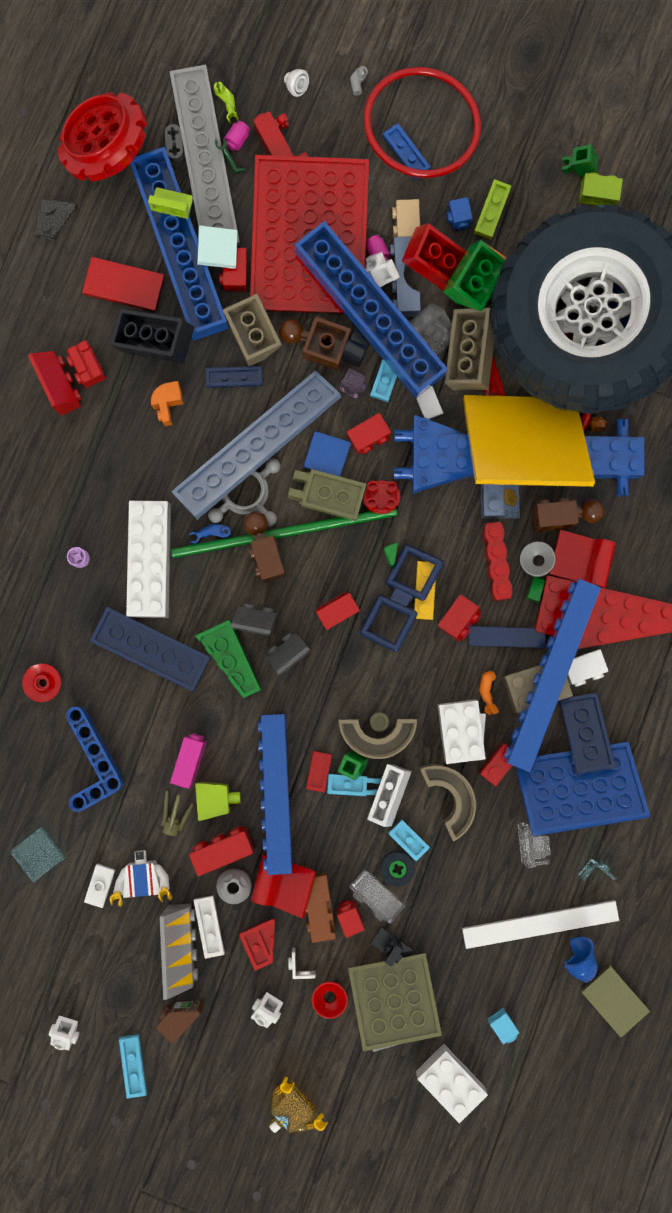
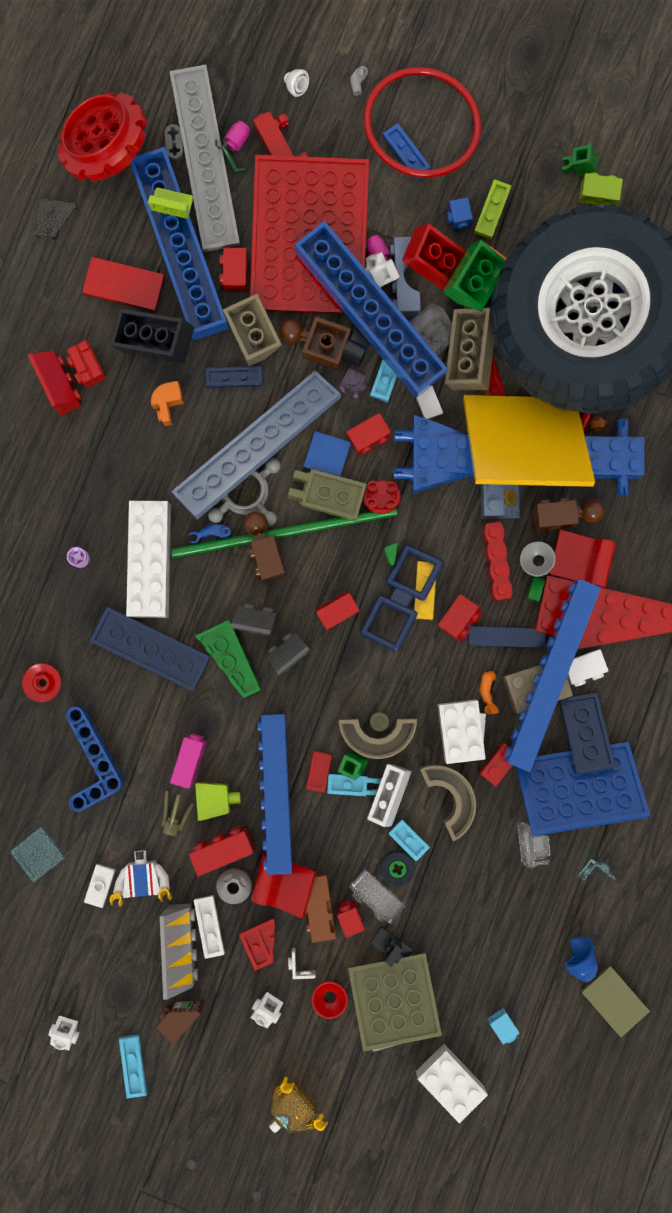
(217, 247): light aqua tile -> none
(228, 98): lime arm -> none
(407, 217): tan brick -> none
(540, 924): white tile -> none

